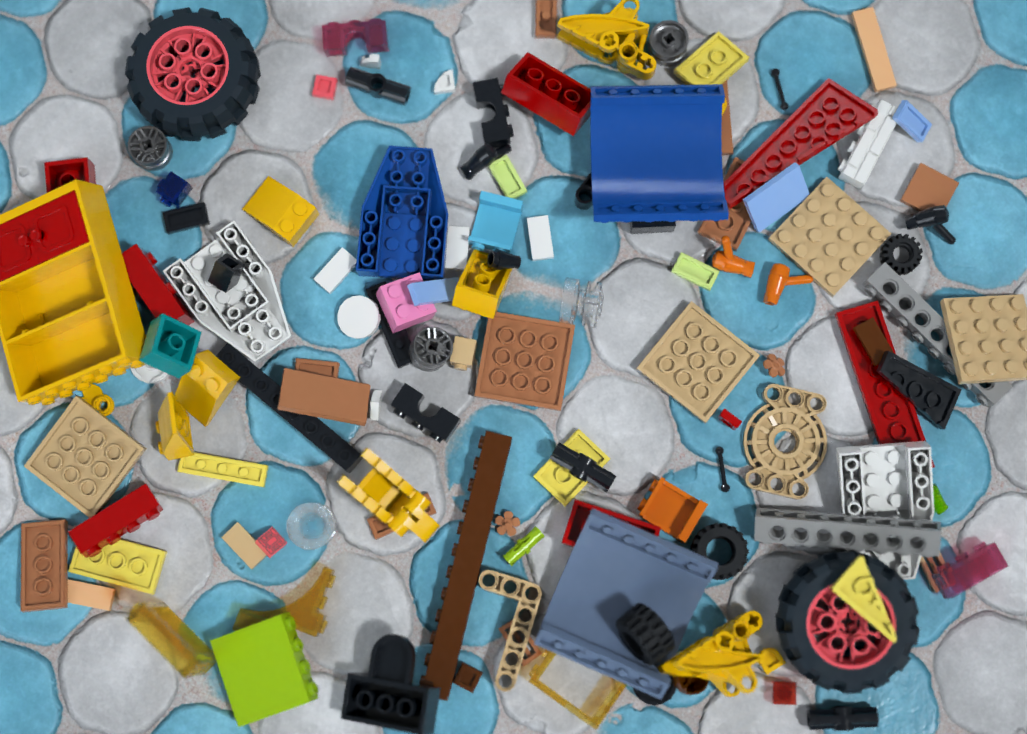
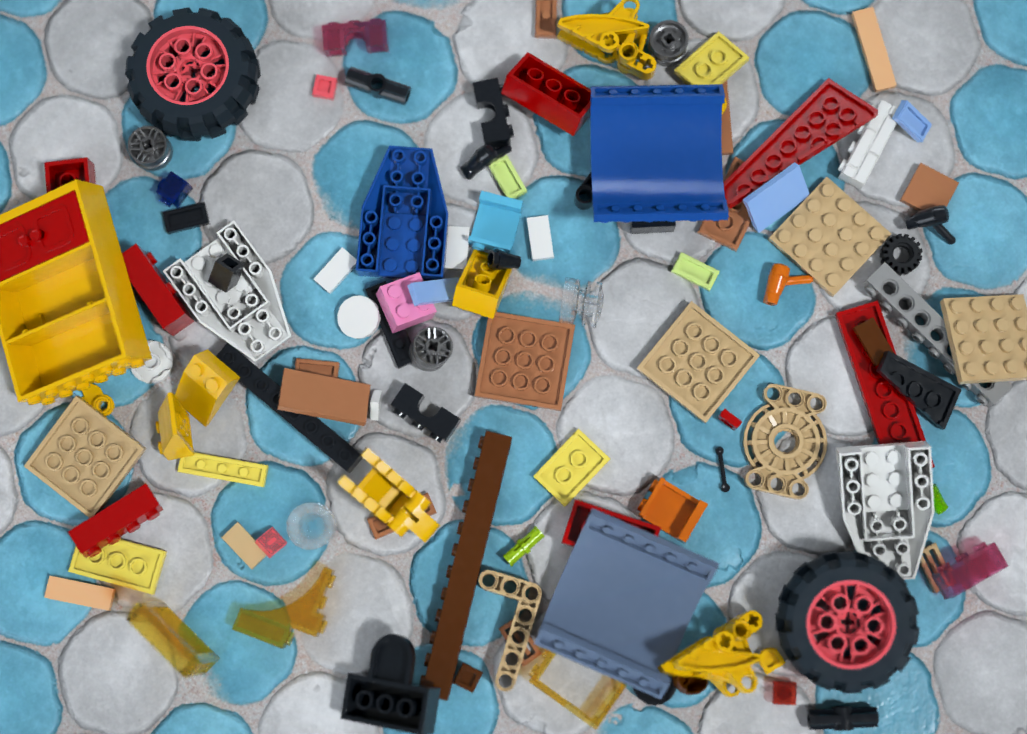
(44, 565): nougat tile -> none
(170, 346): teal brick -> none
(264, 669): lime panel -> none
(281, 211): yellow slope -> none
(372, 62): white tile -> none
(445, 83): white tile -> none
(463, 353): tan brick -> none
(507, 523): nougat plant -> none
(582, 467): black piece -> none
(645, 634): black tyre -> none
(728, 262): orange piece -> none
(737, 544): black tyre -> none
(774, 365): nougat plant -> none
(775, 73): black hinge -> none
(857, 525): light grey brick -> none
(859, 591): light yellow wing -> none

